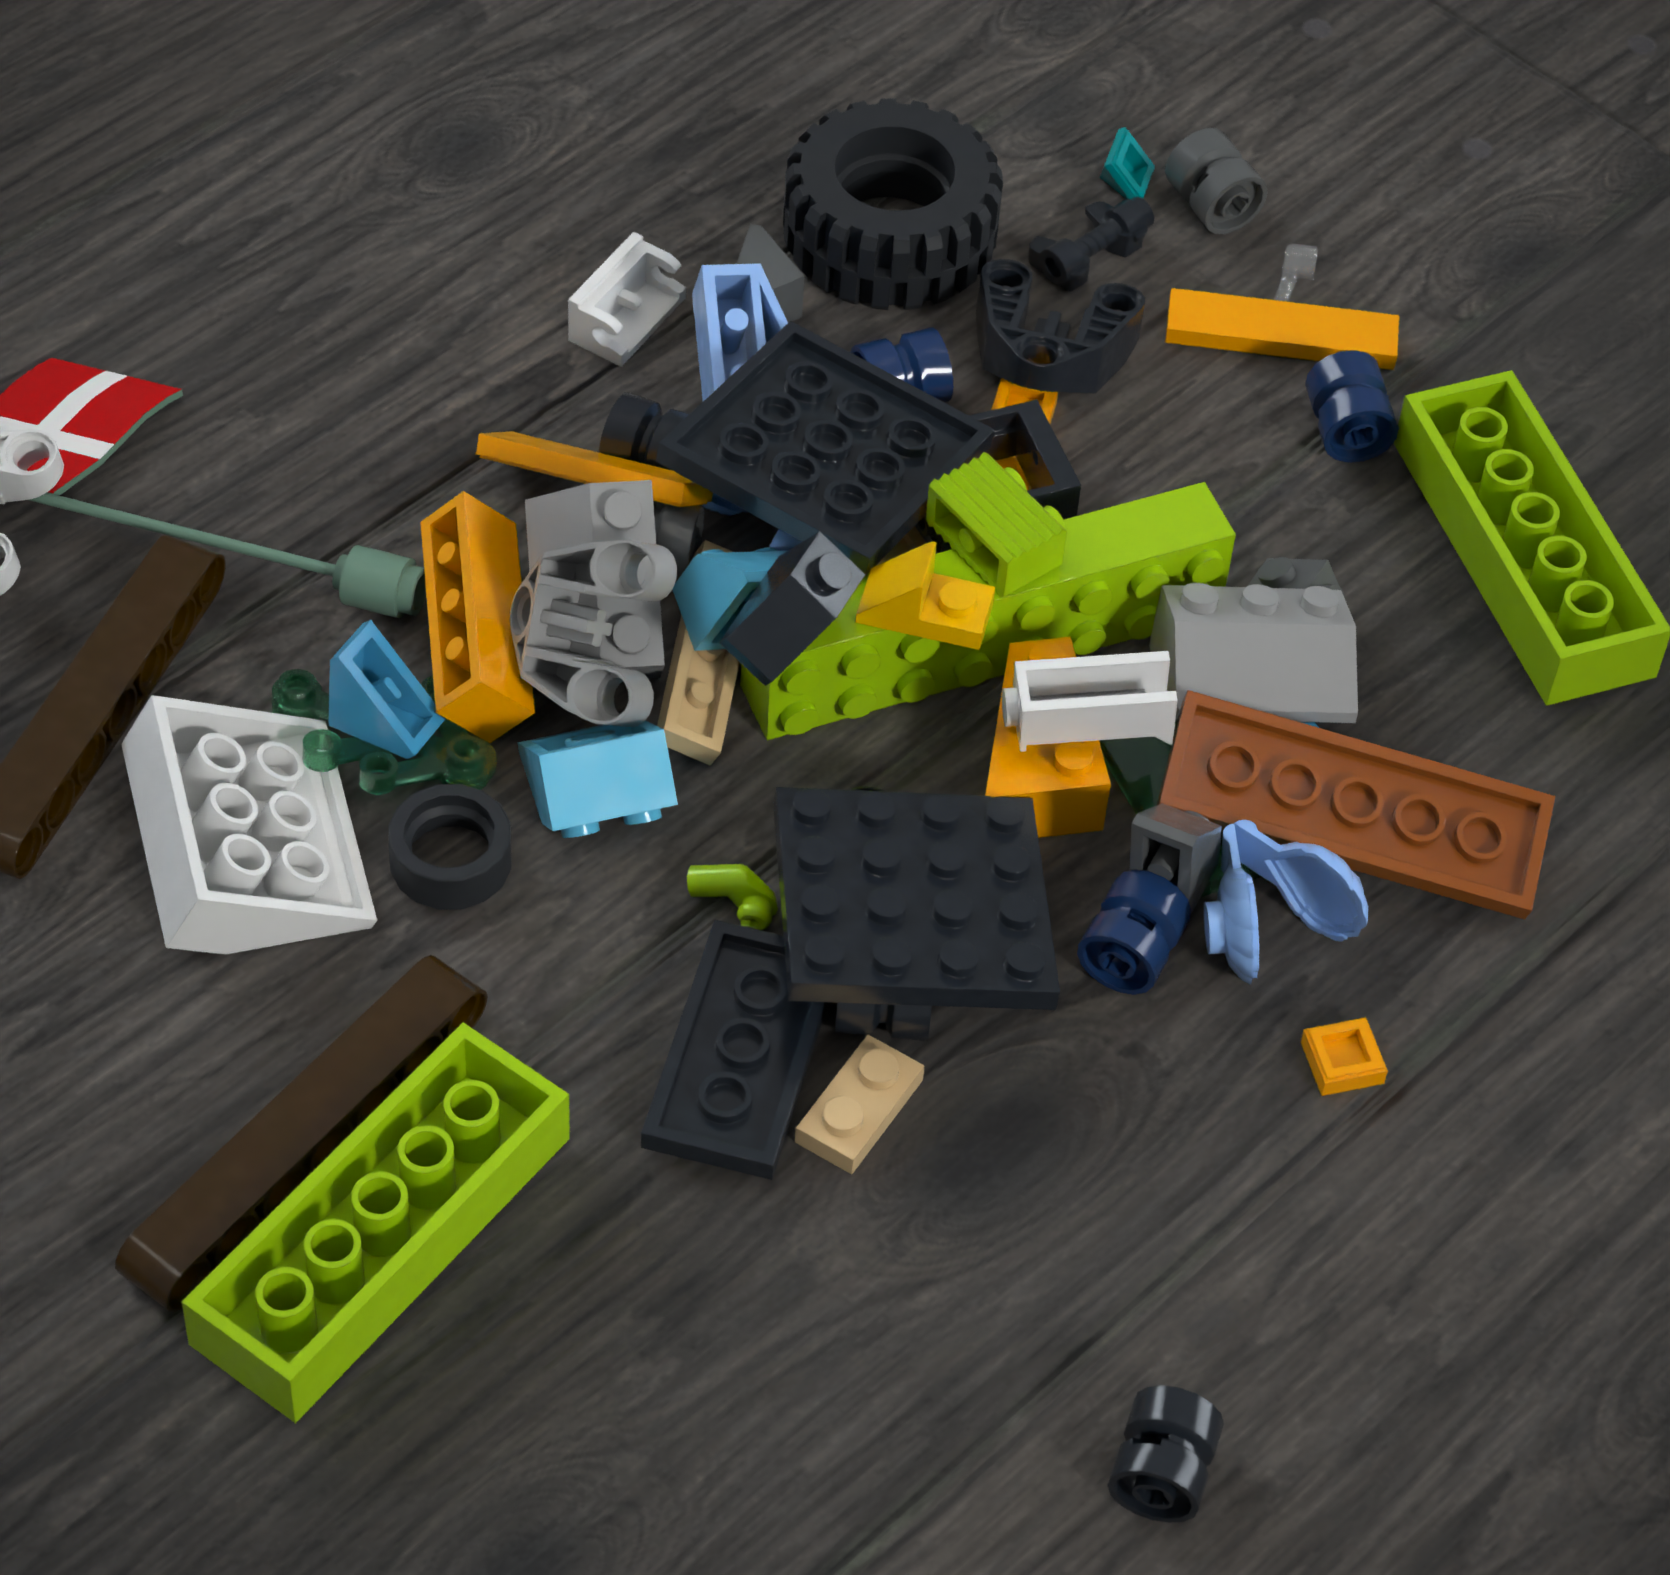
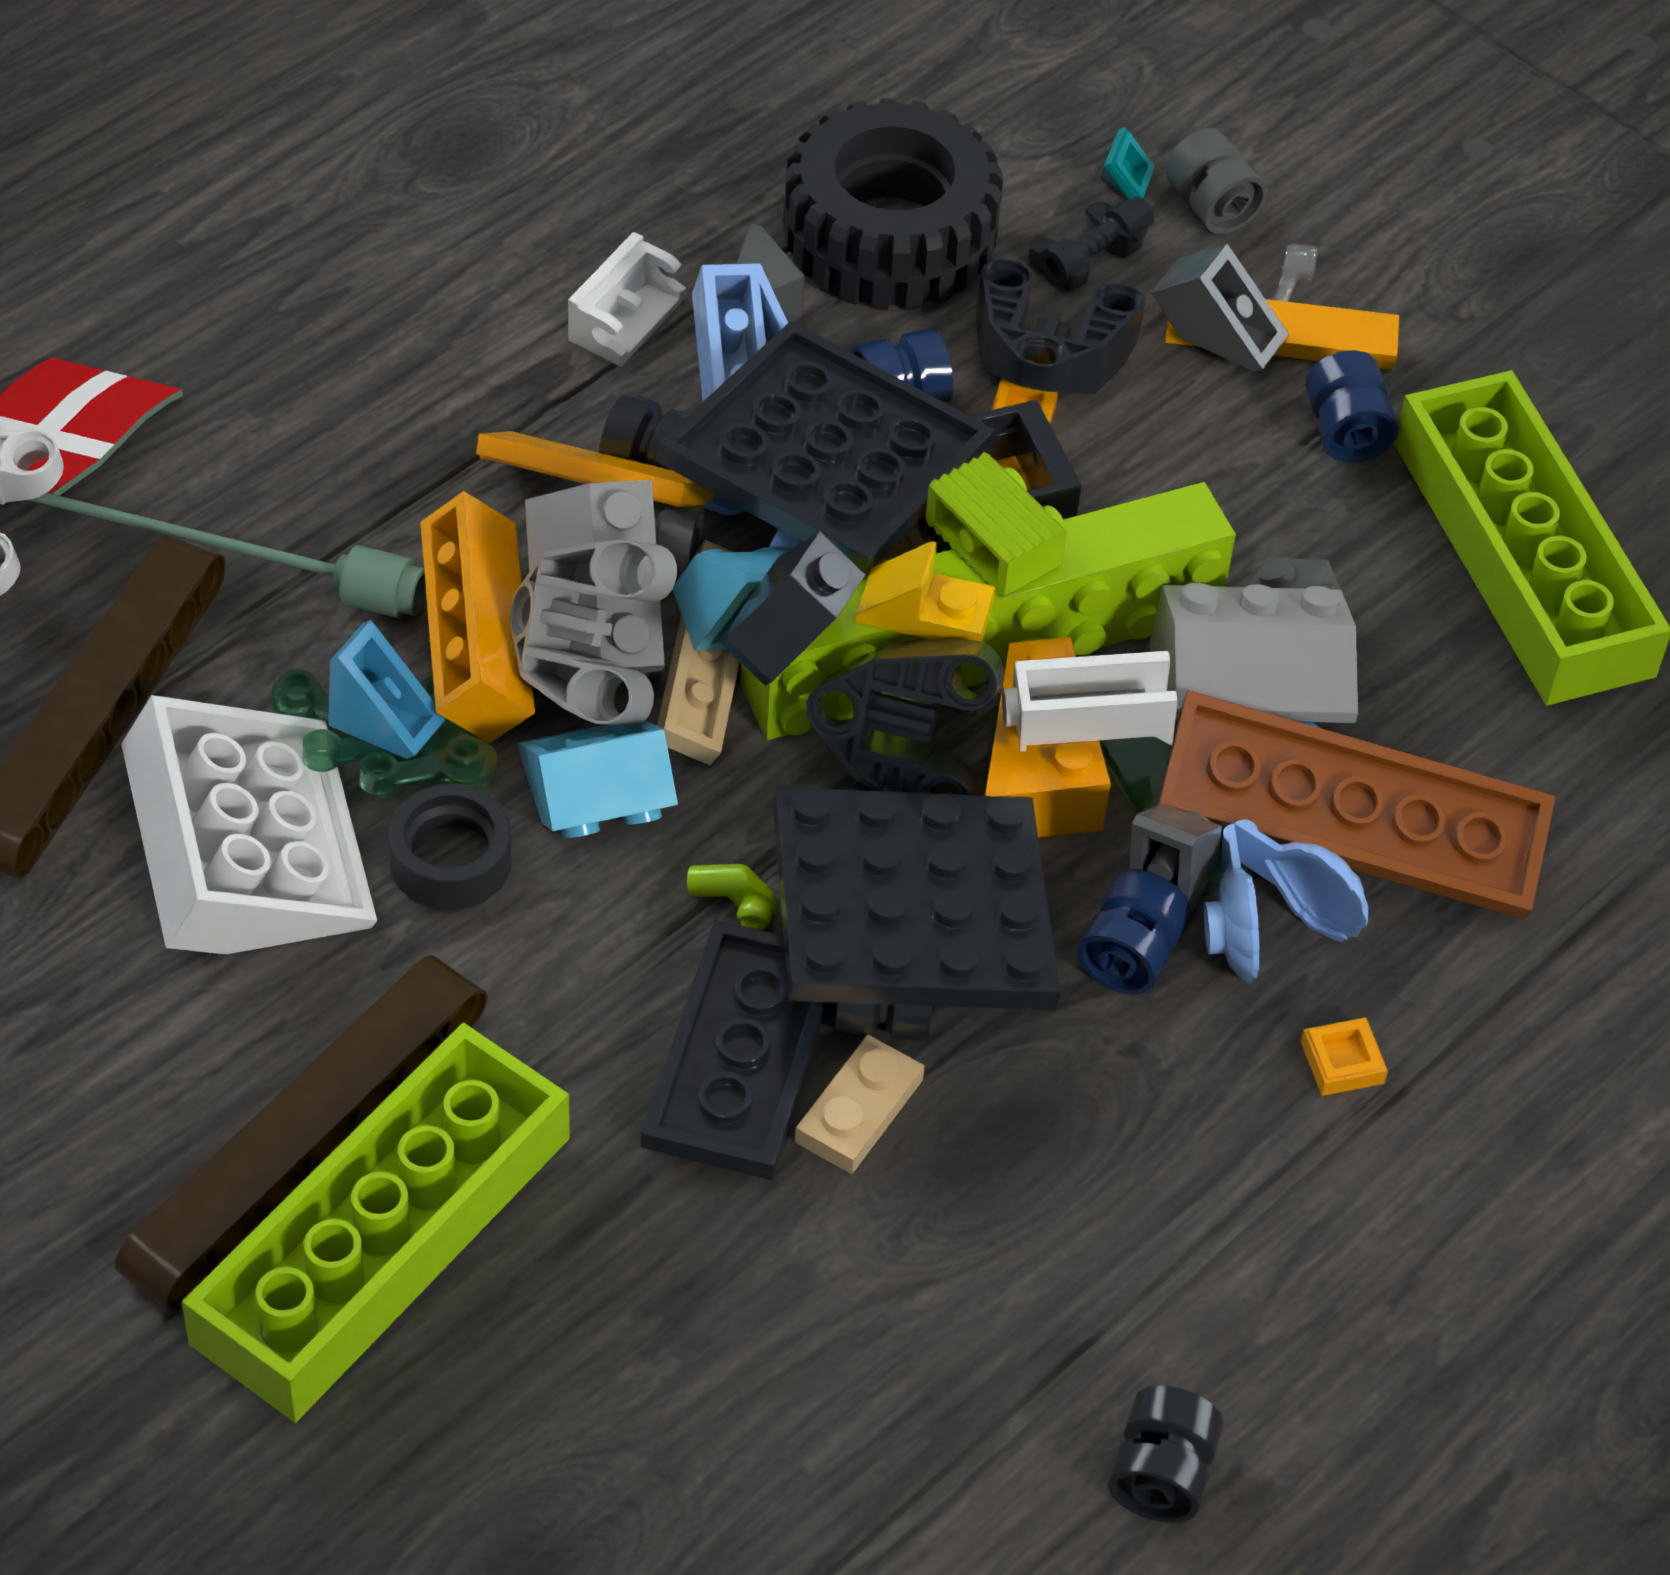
(914, 671): none -> black connector
(1220, 307): none -> dark grey slope

